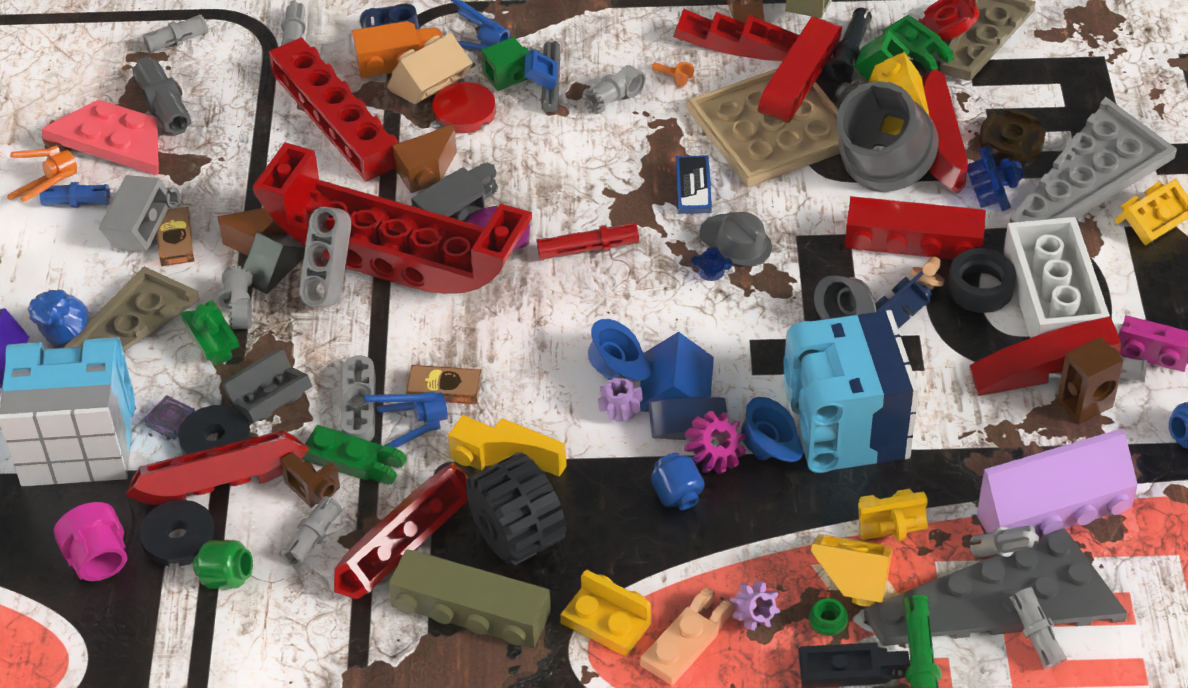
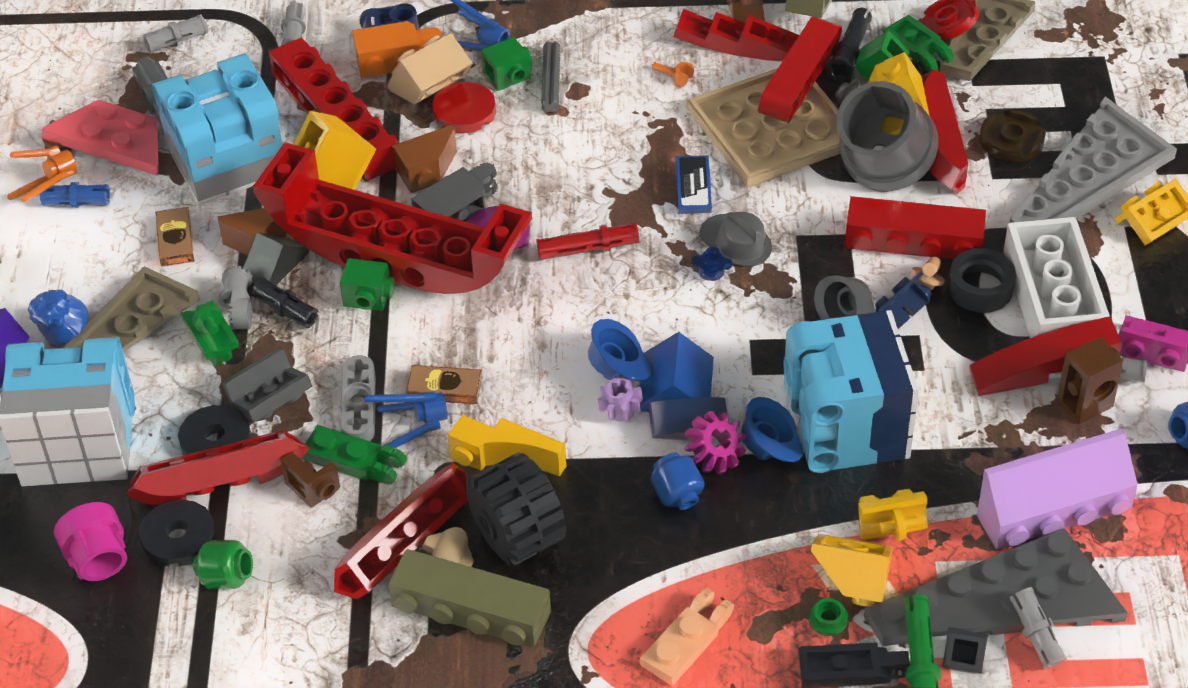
(137, 212): light grey hinge -> none
(168, 417): clear purple tile -> none
(219, 127): none -> medium azure piece
(285, 303): none -> black pin
(311, 531): light grey pin -> none
(313, 269): light grey beam -> none
(338, 149): none -> yellow slope
(366, 284): none -> green brick
(450, 545): none -> tan piece
(541, 69): blue tile -> none
(608, 613): yellow bracket -> none
(614, 88): light grey connector -> none
(764, 606): lavender gear -> none
(965, 650): none -> black slope
(1003, 541): light grey axle -> none
(1006, 174): clear blue hips -> none

